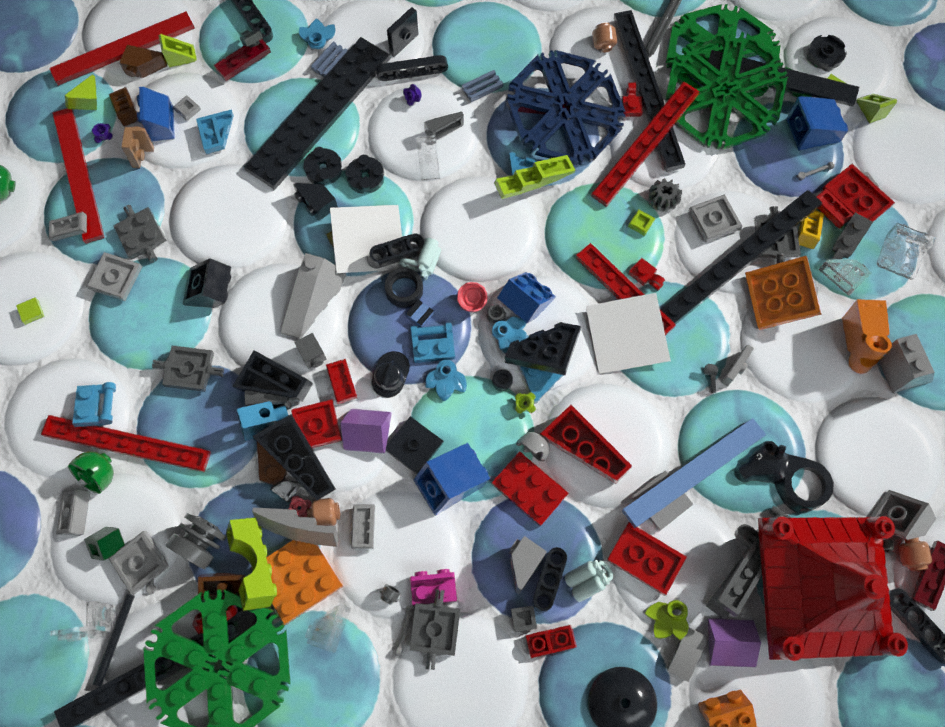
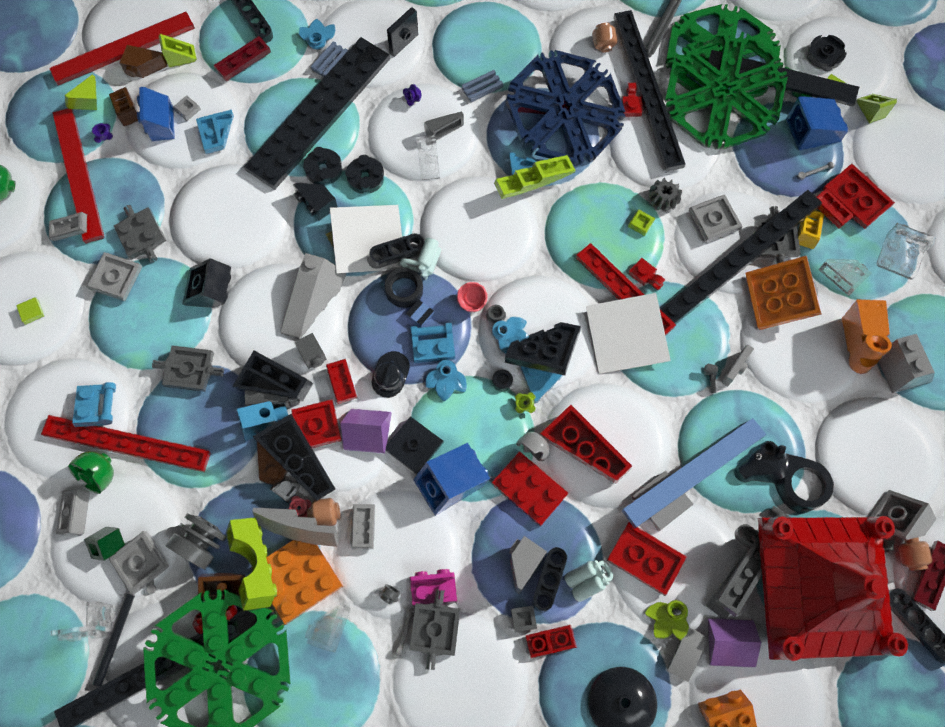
(134, 145): medium nougat bracket -> none
(251, 38): pearl dark grey plate -> none
(393, 71): black beam -> none
(526, 296): blue slope -> none
(645, 144): red tile -> none
(851, 236): dark grey hinge -> none

